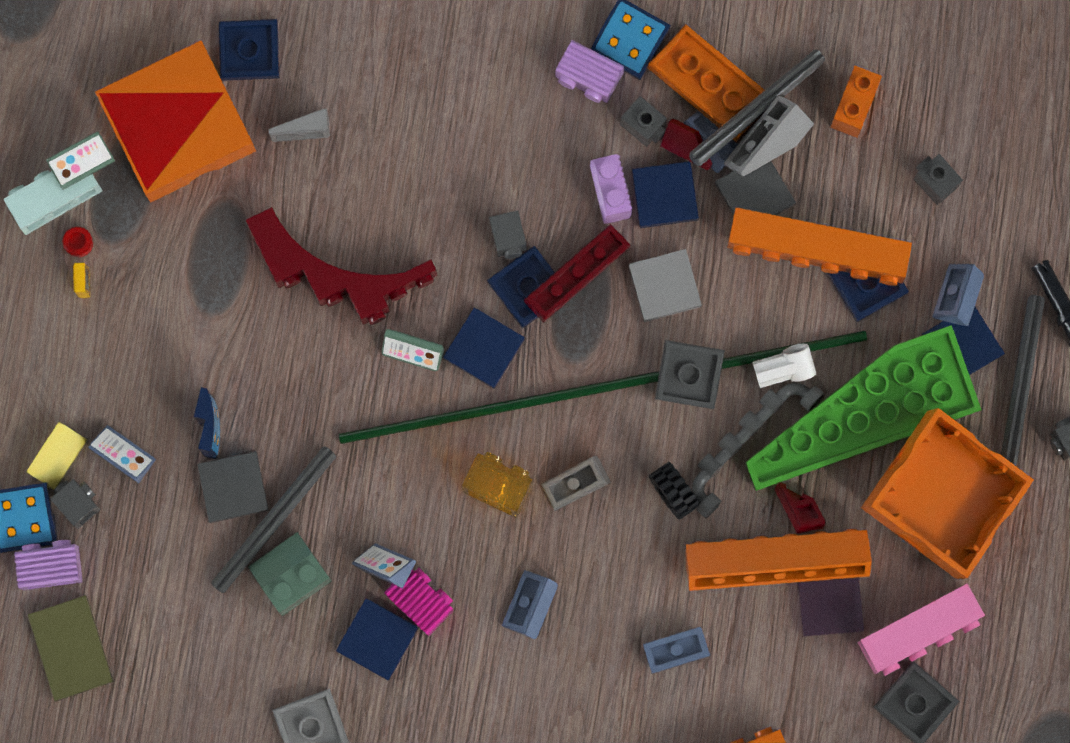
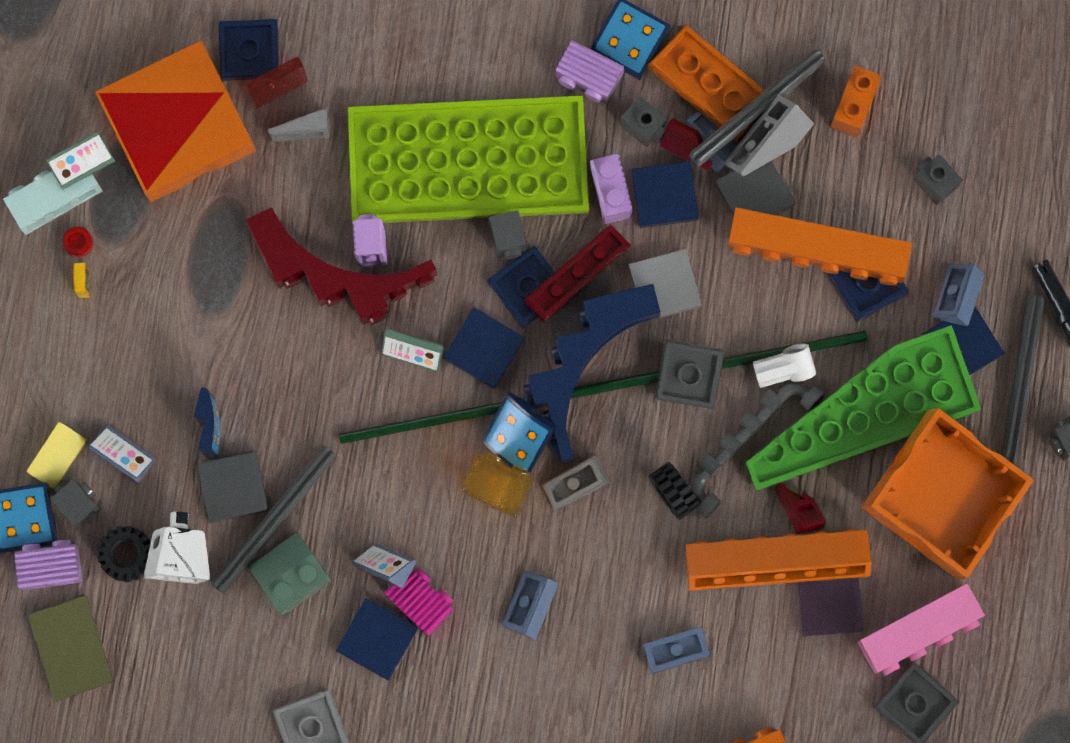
(109, 546): none -> black tyre
(178, 553): none -> white torso
(277, 82): none -> clear red tile
(369, 241): none -> lavender brick
(468, 159): none -> lime plate
(518, 433): none -> dark azure slope
(606, 319): none -> dark blue arch

